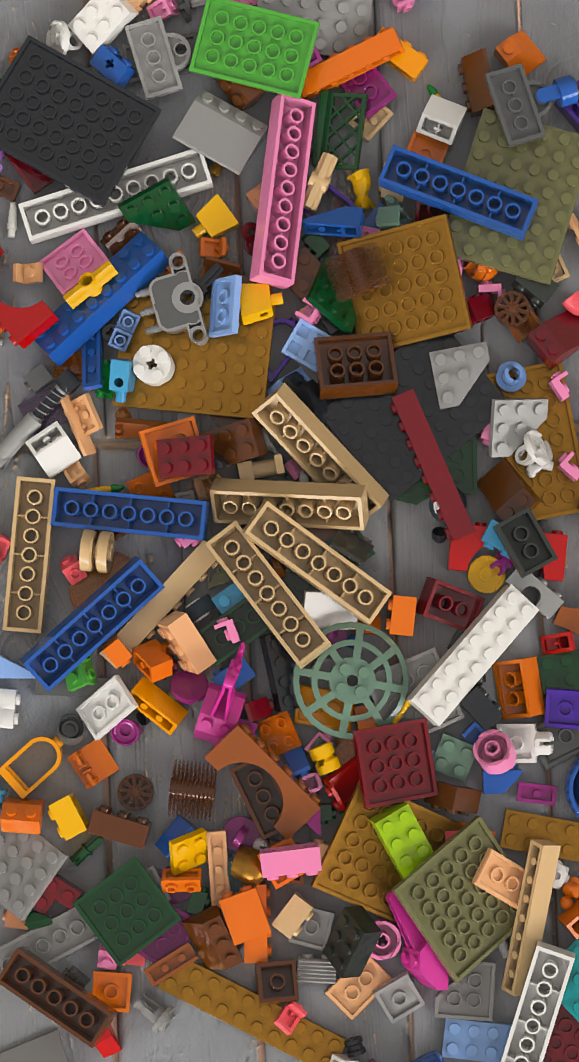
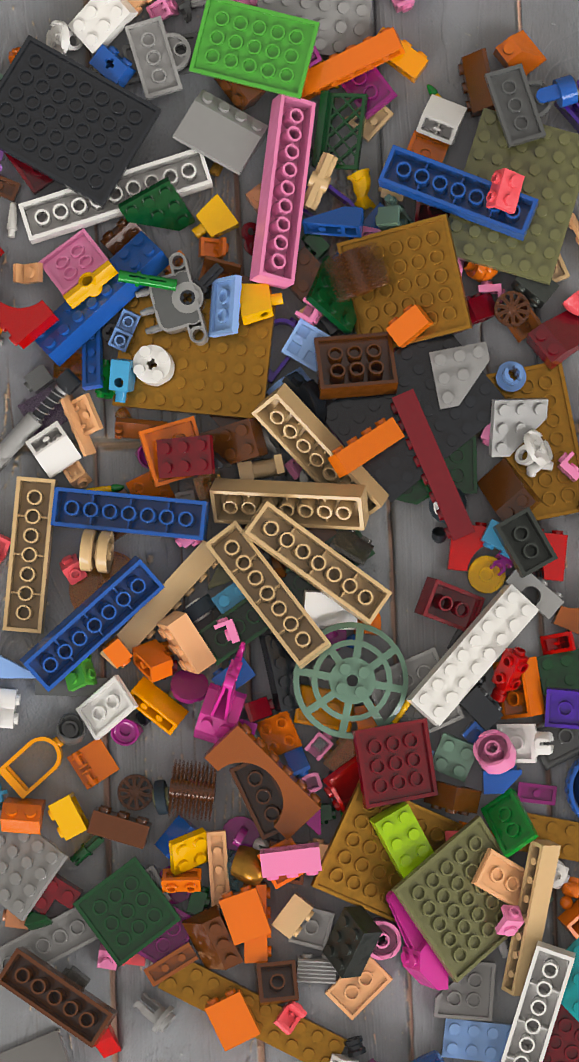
(113, 989): orange plate -> none
(147, 280): none -> green pin
(161, 796): none -> black wheel
(232, 1019): none -> orange brick
(324, 758): yellow wheel -> none
(365, 447): none -> orange brick
(398, 997): light grey plate -> none
(402, 615): orange brick -> none
(409, 325): none -> orange brick
(505, 190): none -> coral bracket
(508, 672): none -> red brick
(509, 822): none -> green plate
(511, 920): none -> bright pink bracket
(560, 389): bright pink bracket -> none

